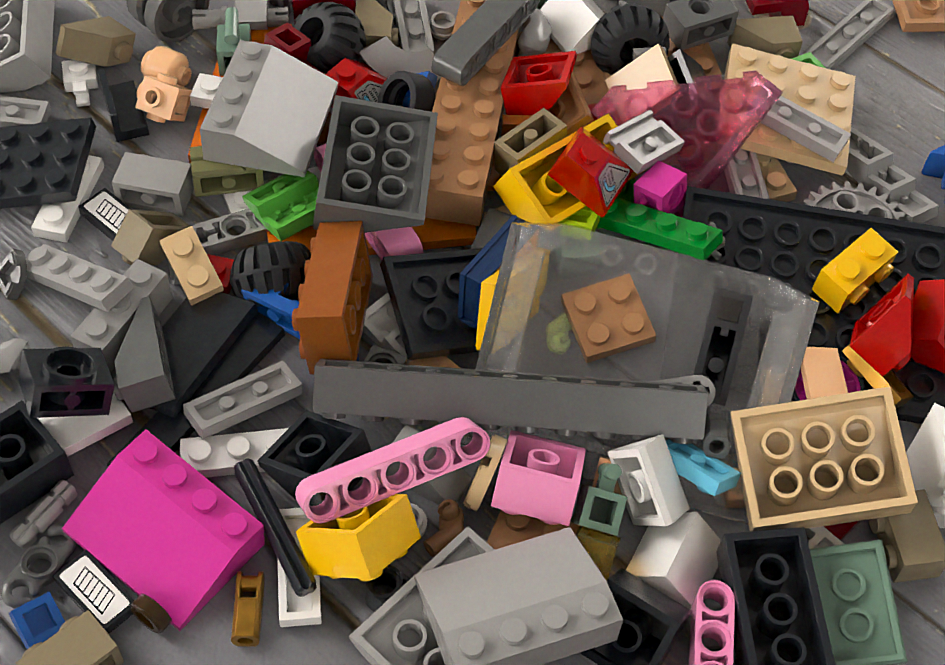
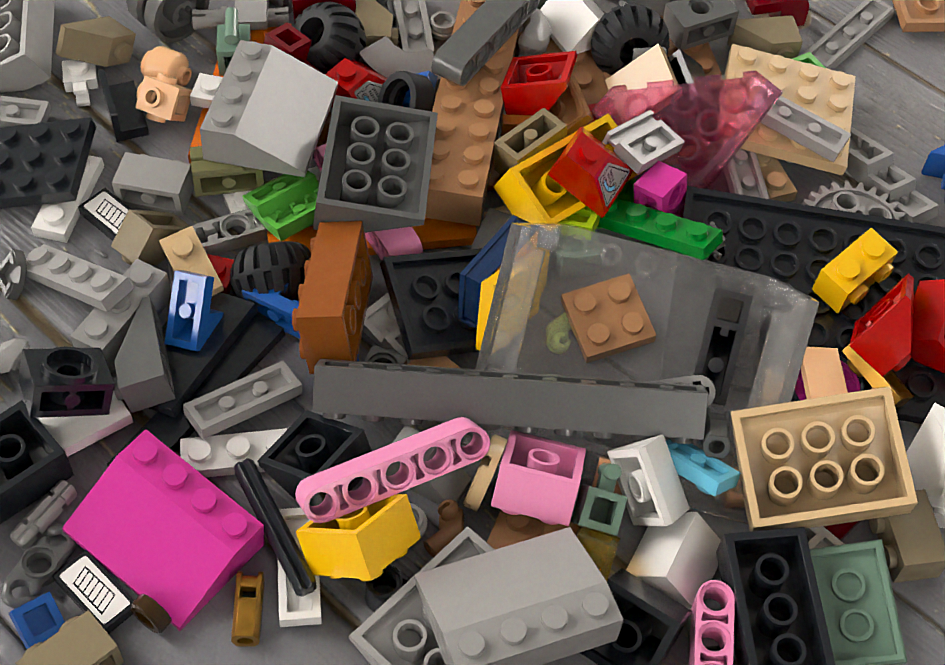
(190, 314): none -> blue slope

